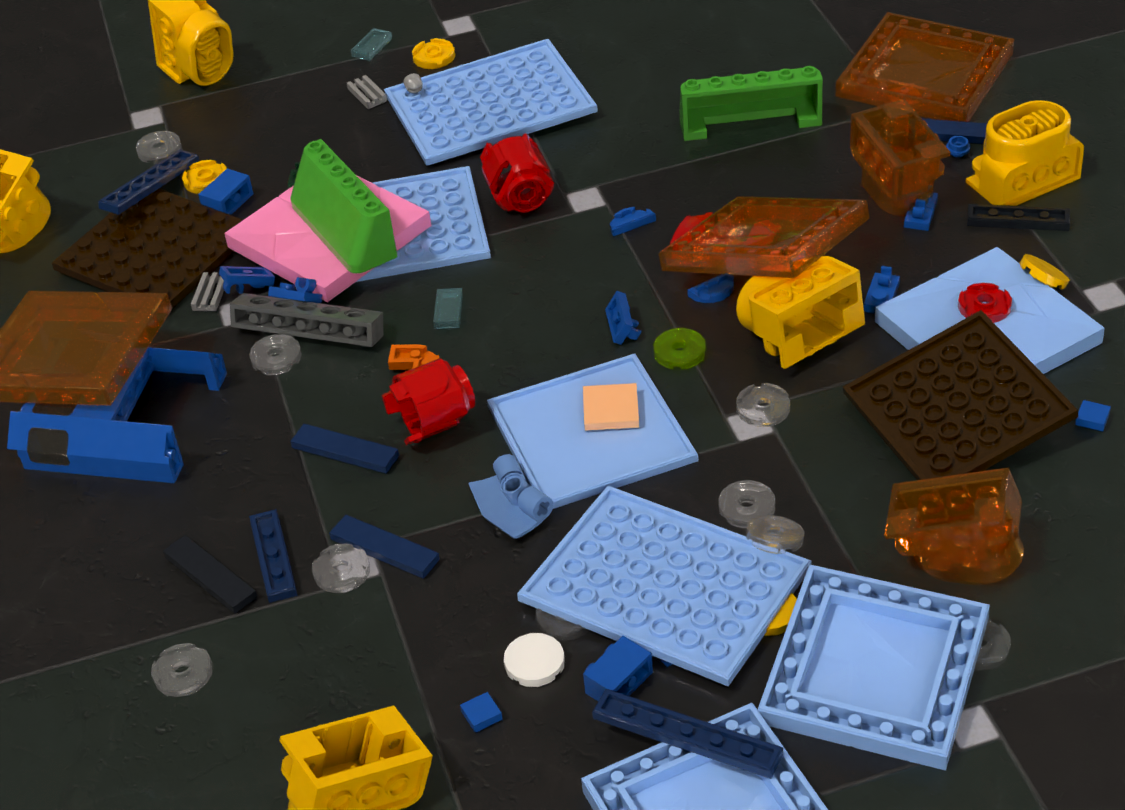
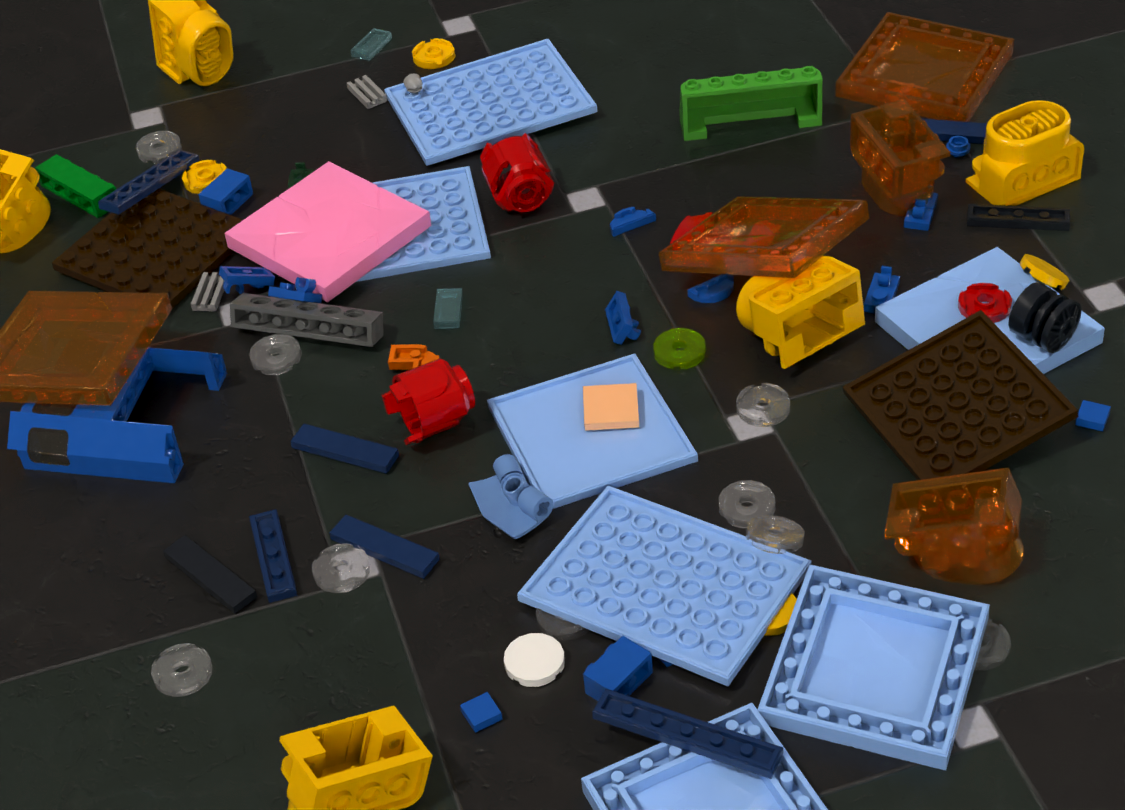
(74, 184): none -> green brick
(342, 210): bright green windscreen -> none
(1044, 317): none -> black wheel

